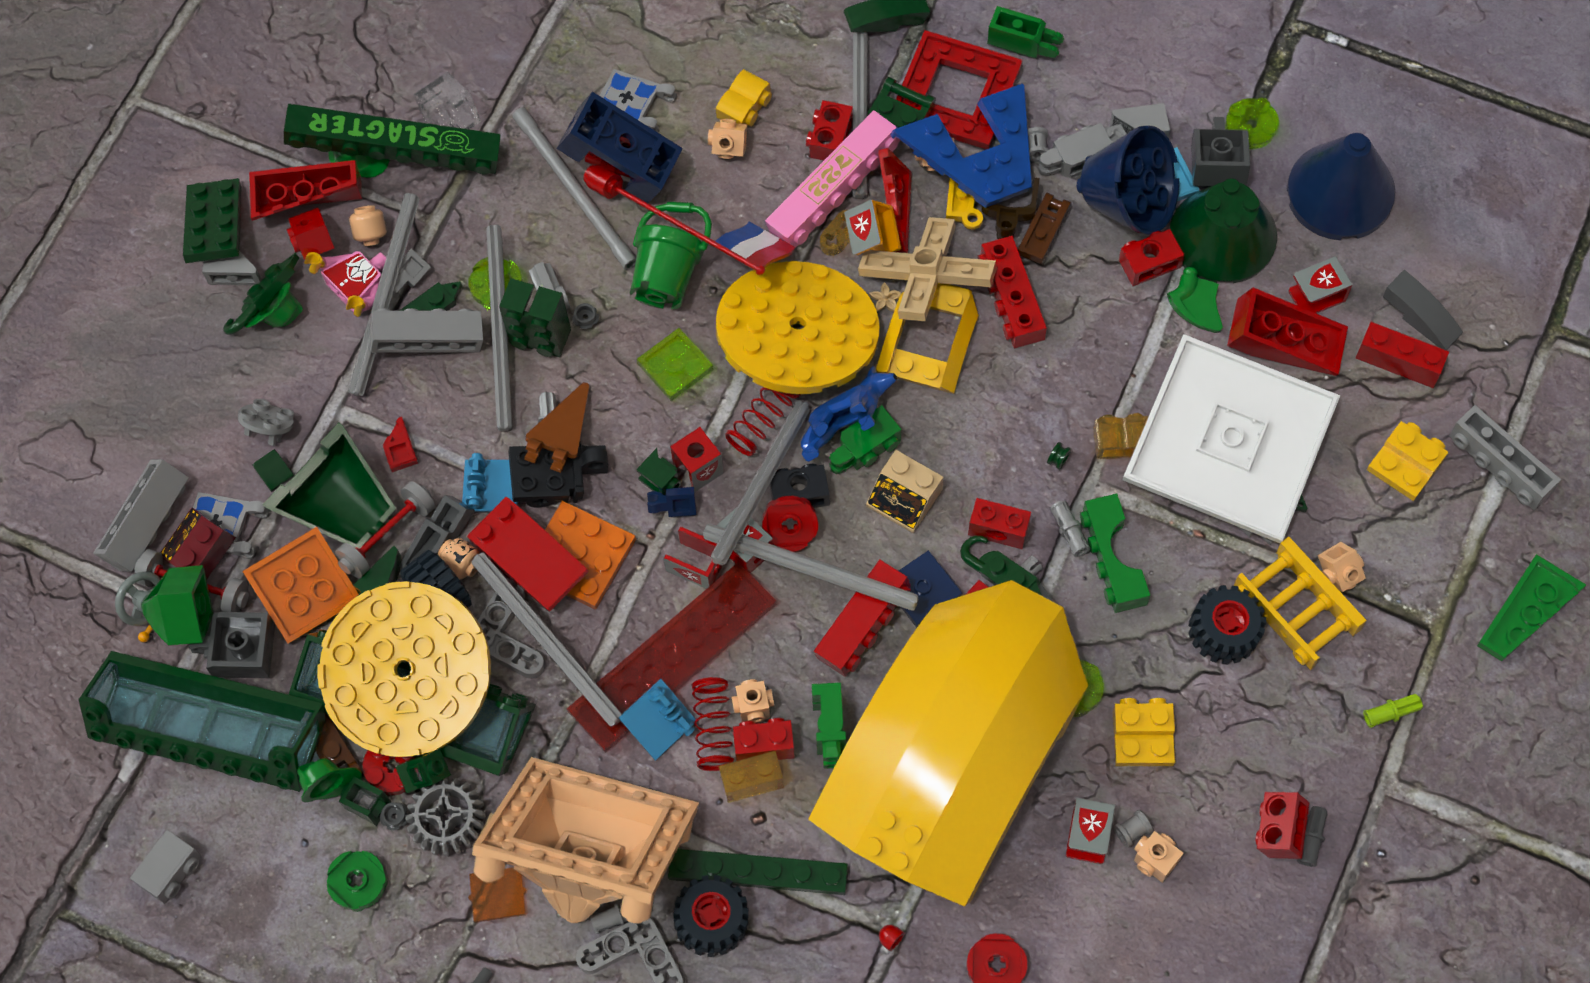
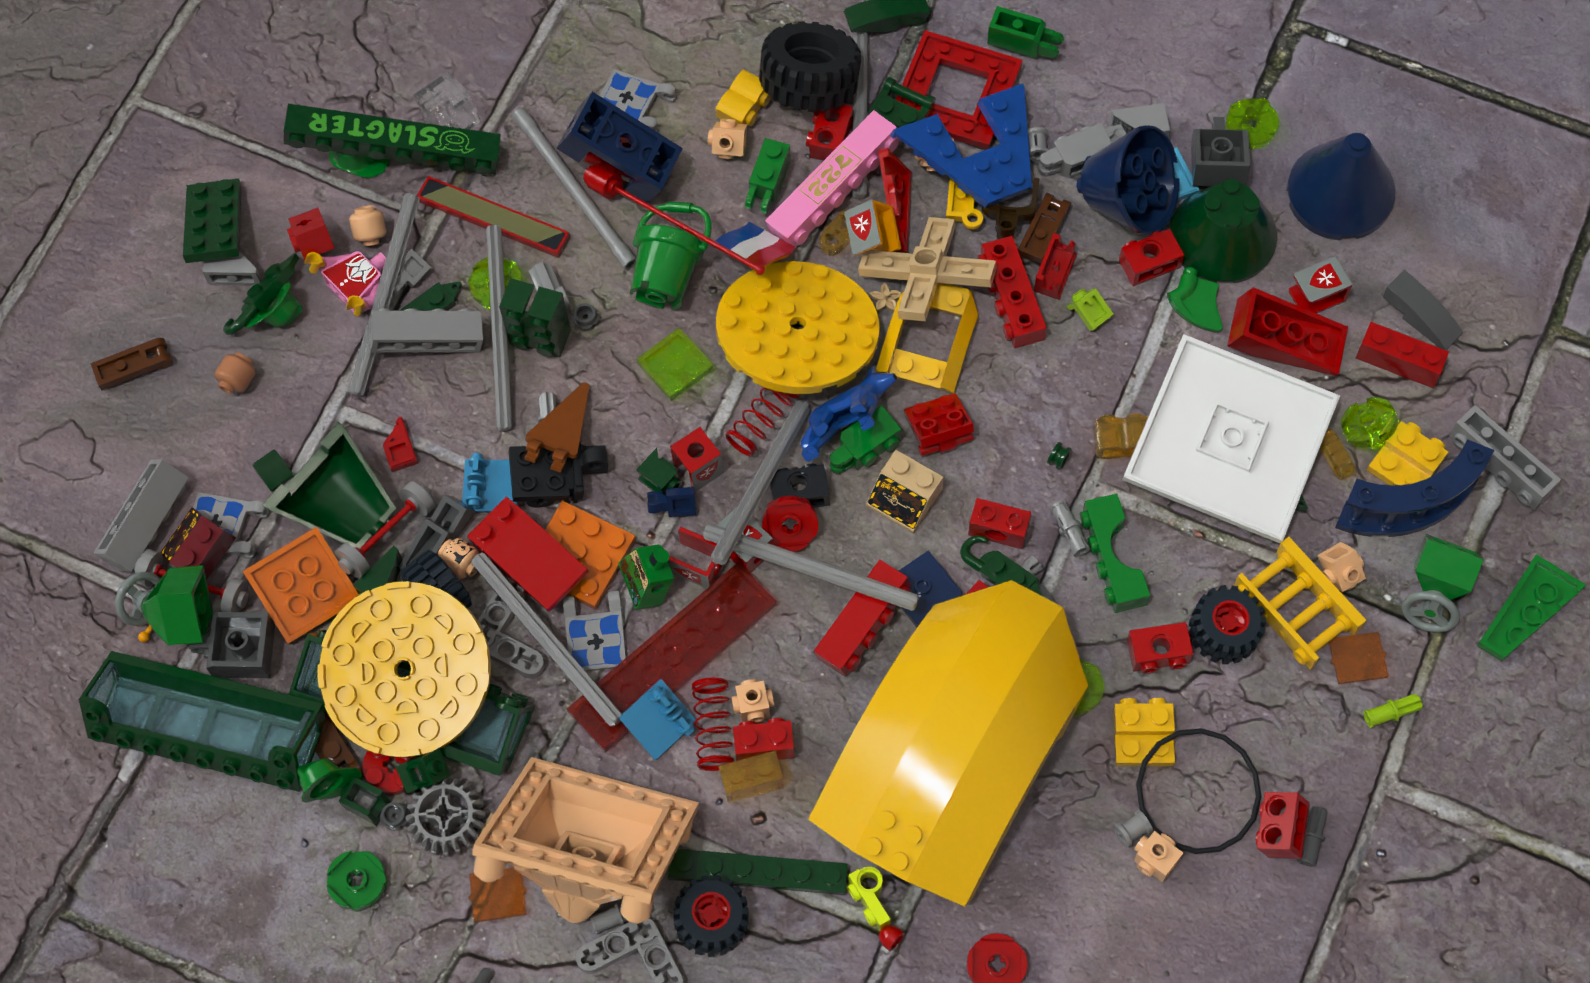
(131, 363): none -> reddish brown plate
(166, 867): light grey hinge -> none
(235, 373): none -> nougat head
(266, 419): light grey plate -> none
(303, 185): red wedge -> none
(486, 212): none -> tile
(595, 638): none -> light grey flag
(647, 575): none -> green torso
(768, 174): none -> green hinge
(809, 66): none -> black tyre
(830, 734): green hips -> none
(874, 910): none -> neon yellow plate
(940, 424): none -> red plate
(1055, 267): none -> red hinge
(1090, 307): none -> lime bracket
(1090, 831): piece -> none
(1172, 637): none -> red brick
(1216, 735): none -> black piece
(1337, 455): none -> clear yellow beam
(1358, 658): none -> clear orange piece
(1372, 435): none -> clear neon green plate
(1413, 506): none -> dark blue fence
(1444, 574): none -> green piece

